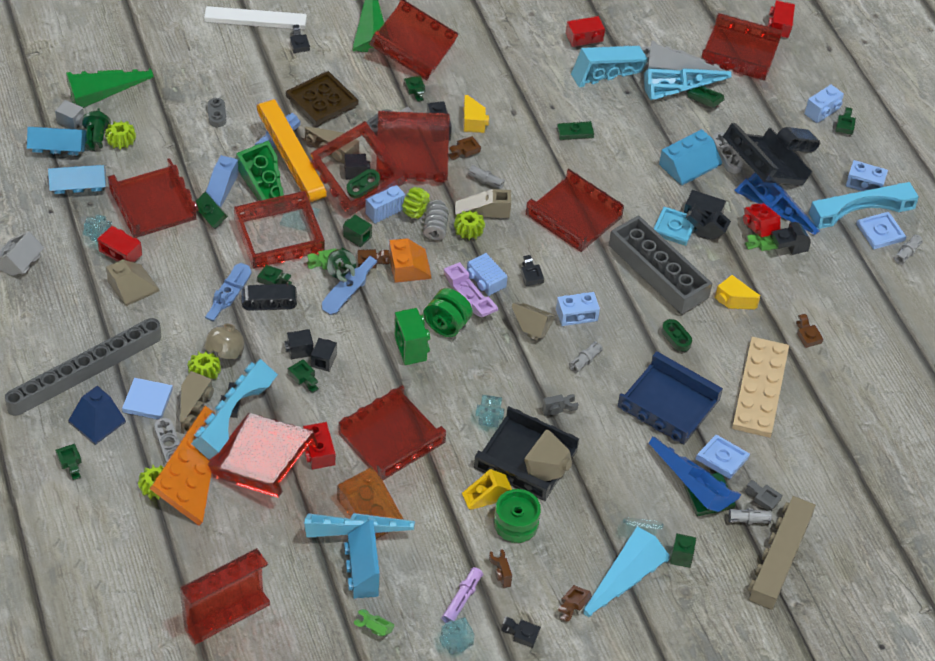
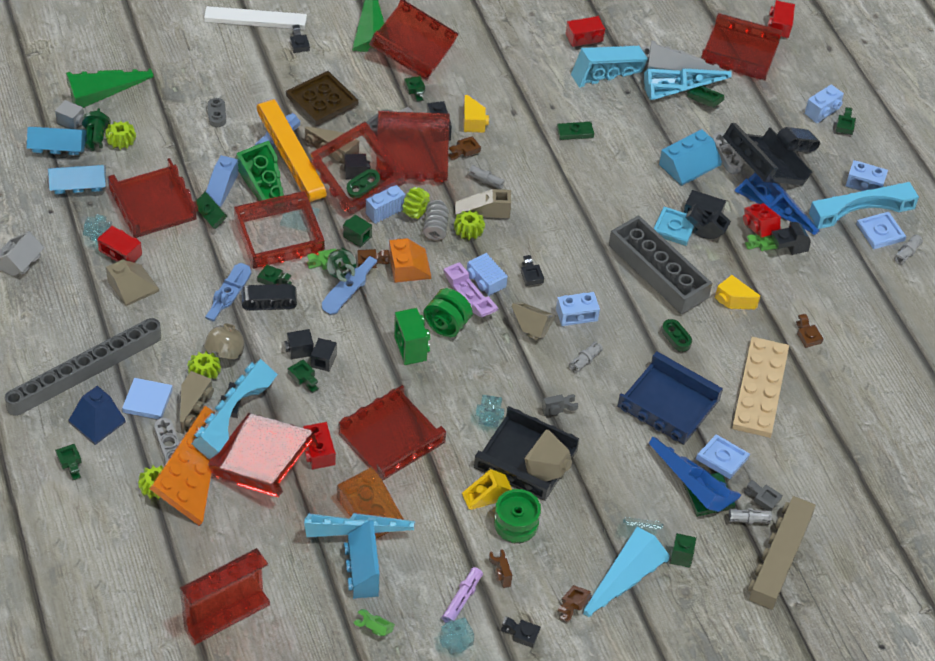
(576, 211): clear red panel -> none

